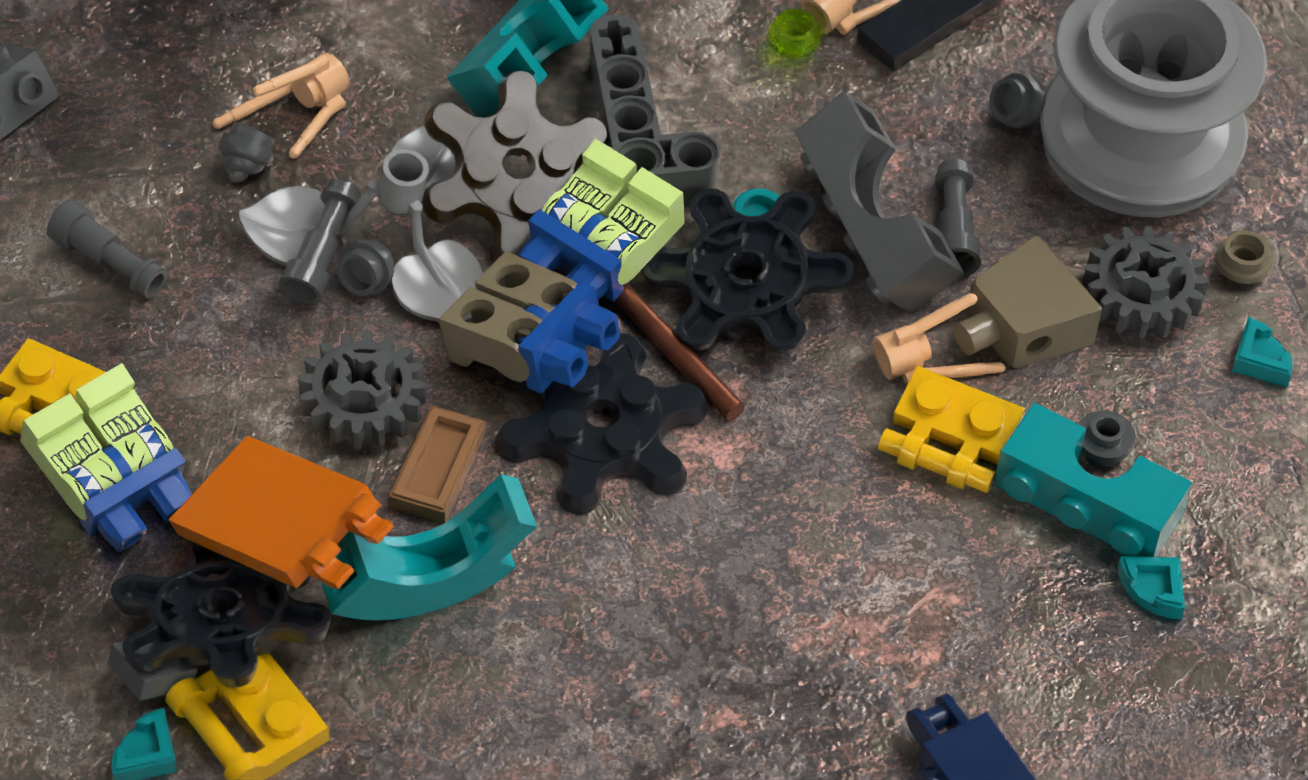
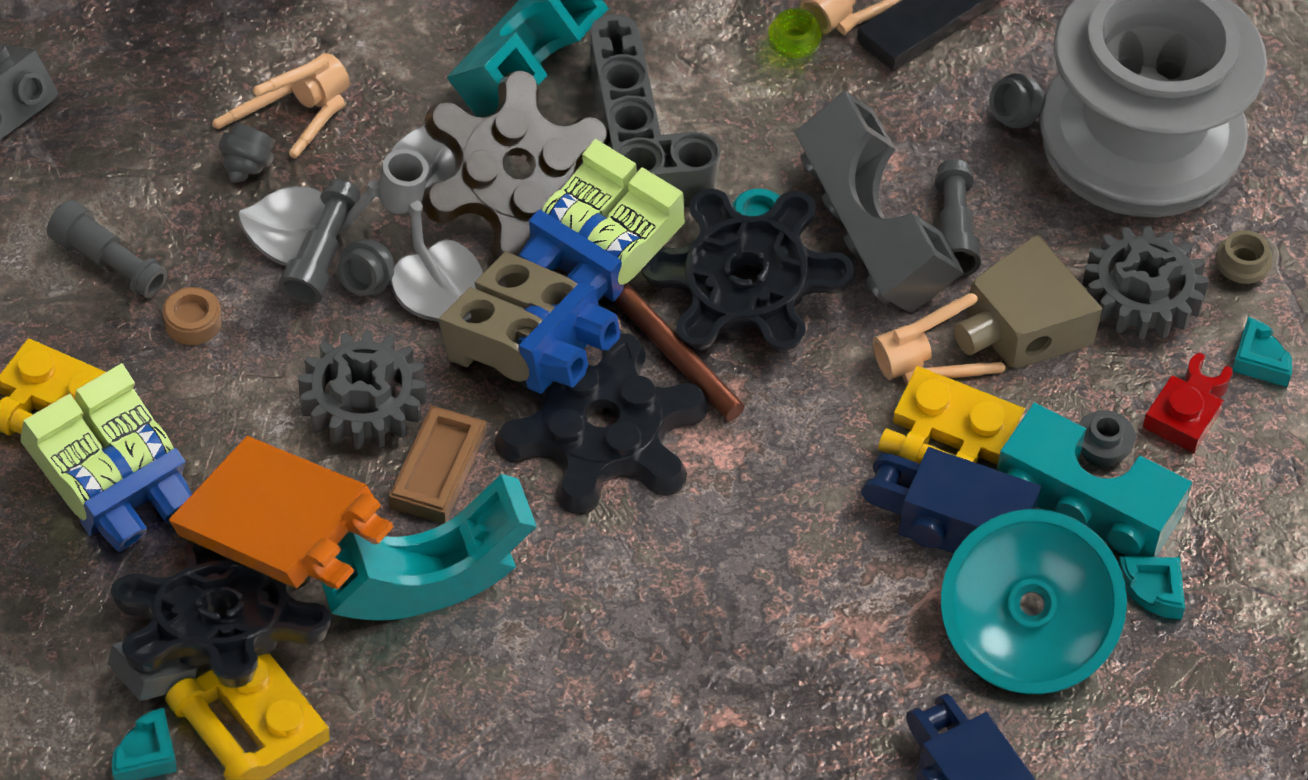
(192, 316): none -> medium nougat tile
(944, 496): none -> dark blue brick
(1042, 556): none -> teal dish
(1188, 407): none -> red plate

